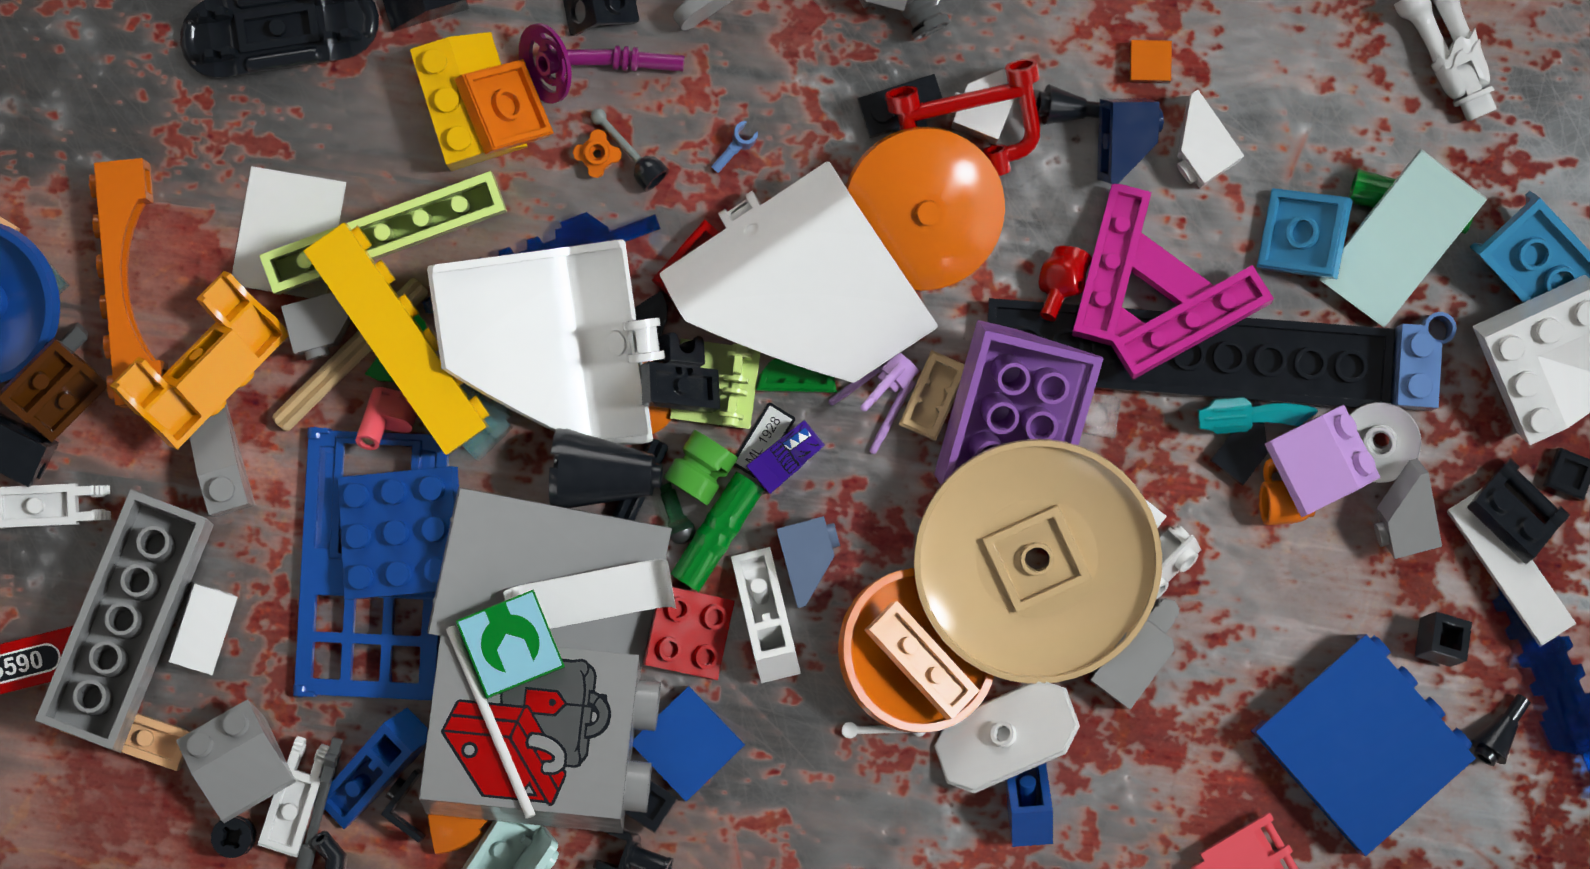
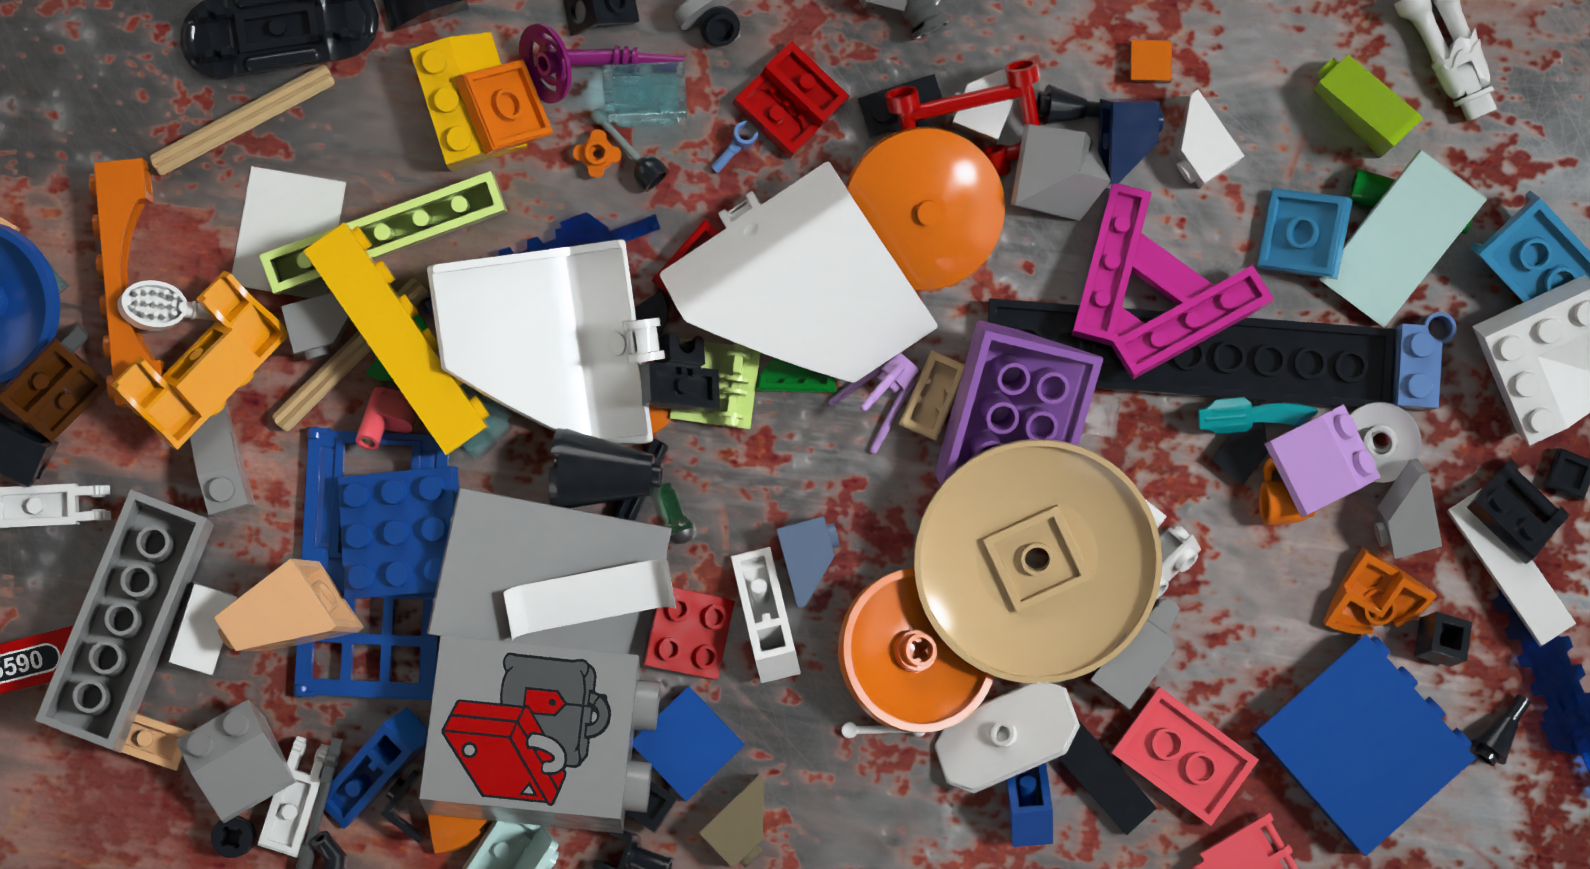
(157, 306): none -> white piece
(242, 120): none -> tan axle
(287, 610): none -> light nougat slope
(490, 722): white axle -> none
(510, 644): medium azure tile -> none
(645, 93): none -> clear light blue brick
(700, 467): bright green wheel -> none
(717, 531): green axle -> none
(719, 26): none -> black plate
(739, 826): none -> dark tan slope
(767, 430): white sticker -> none
(785, 456): dark purple leg -> none
(790, 99): none -> red slope
(921, 660): light nougat plate -> none
(1058, 172): none -> light grey slope
(1062, 277): red piece -> none
(1106, 781): none -> black tile
(1184, 756): none -> coral plate
(1366, 104): none -> lime slope
(1375, 595): none -> orange brick

